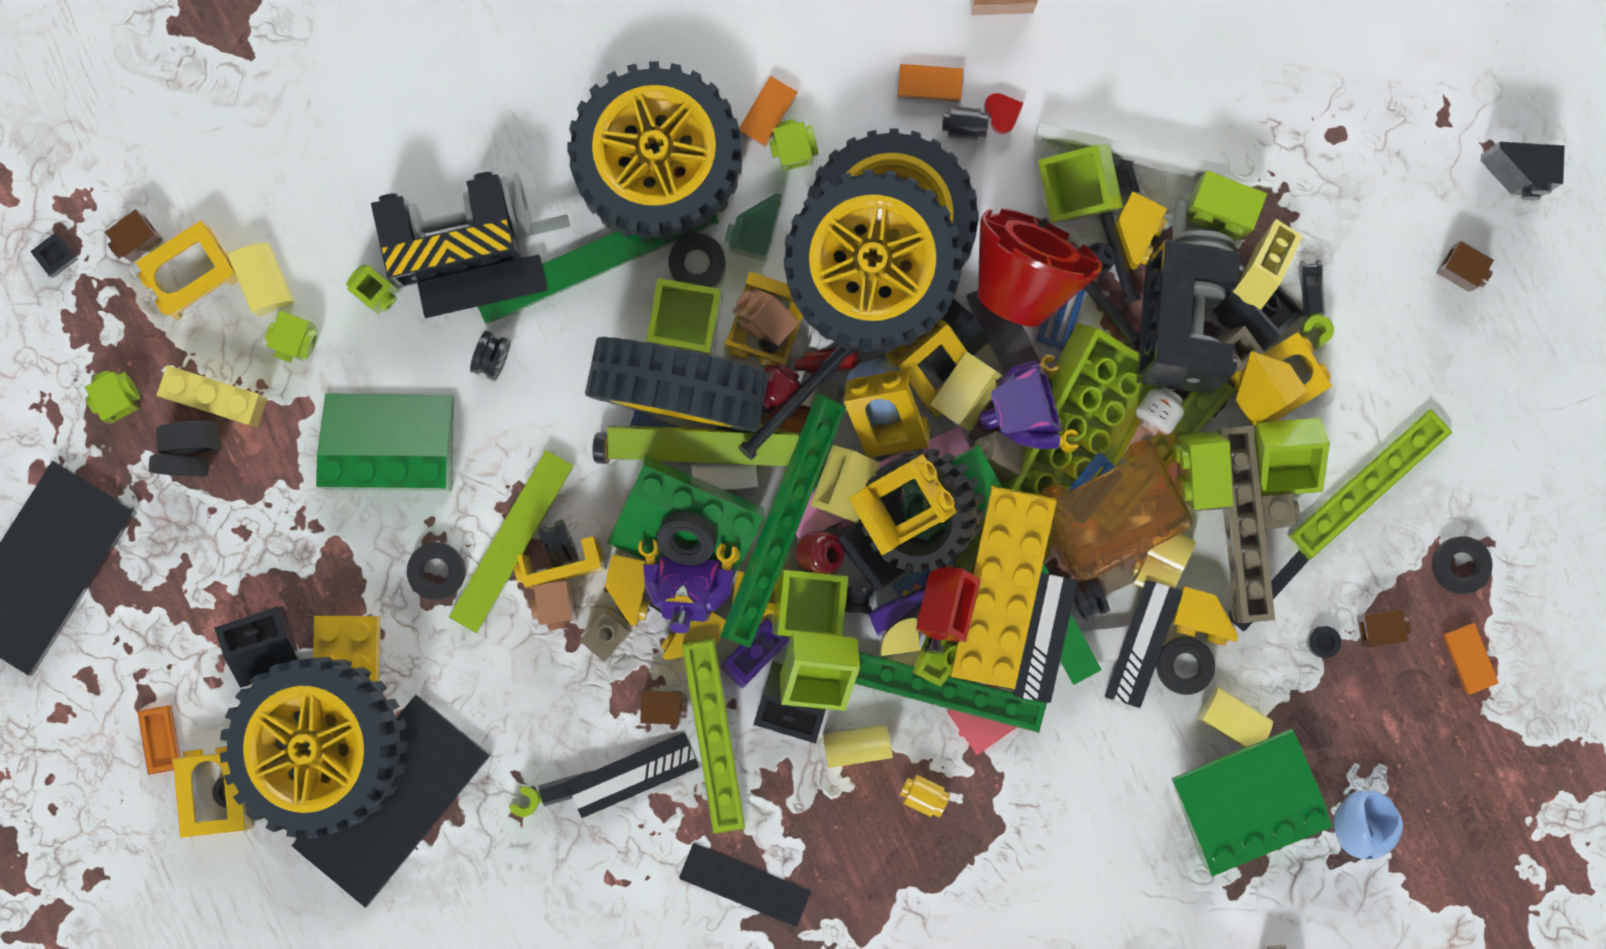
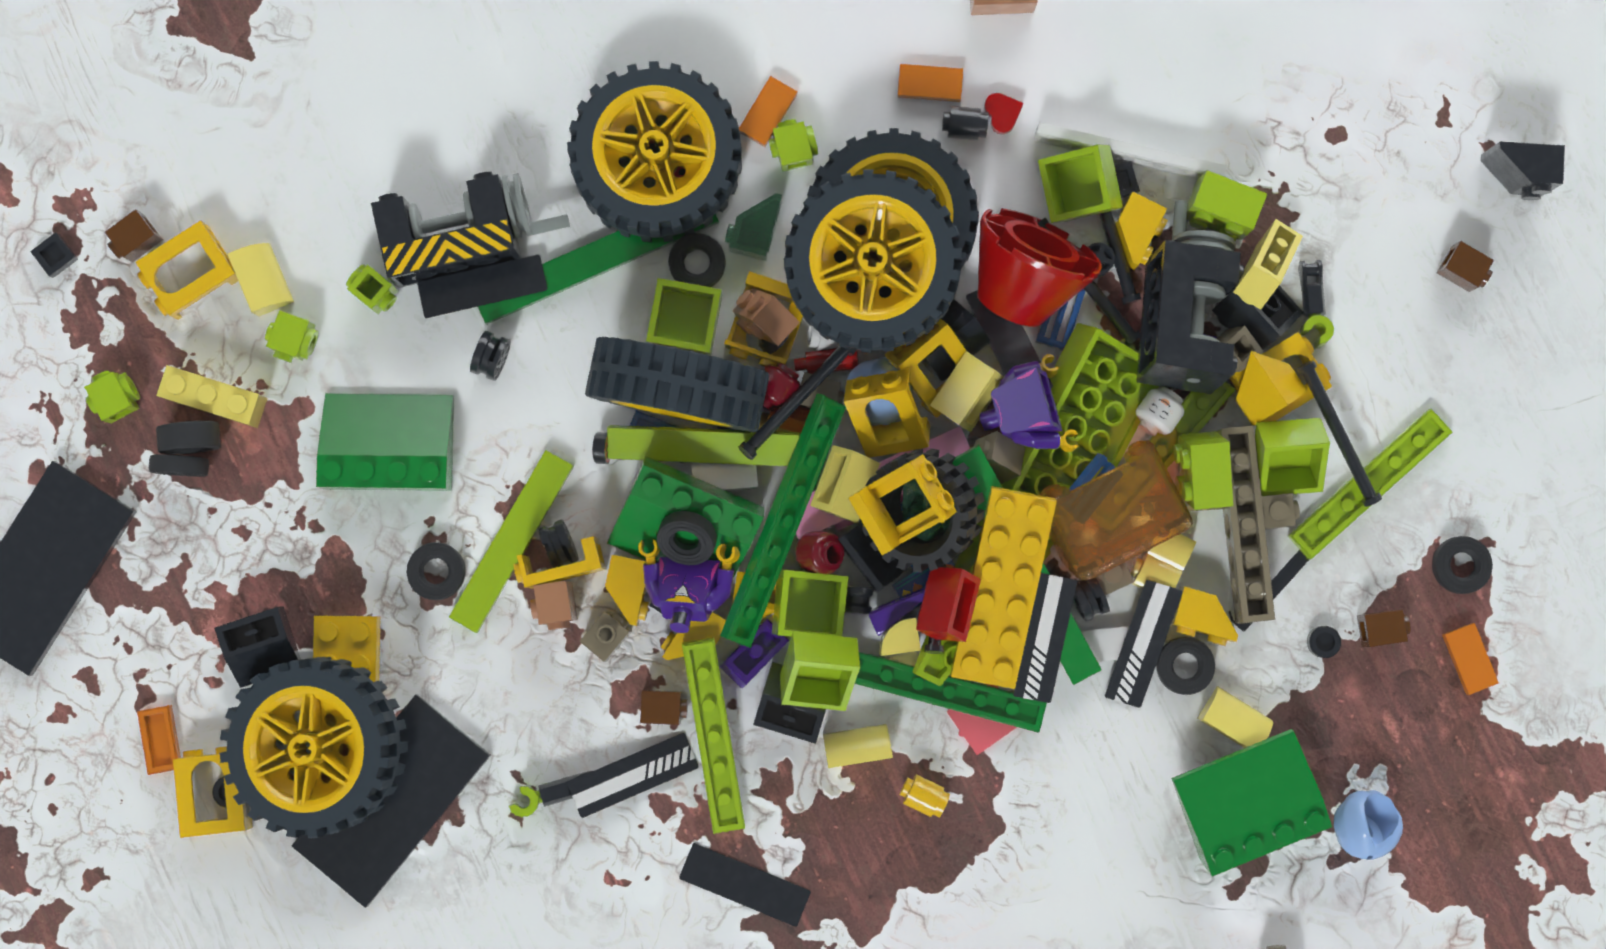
(1339, 433): none -> black bar

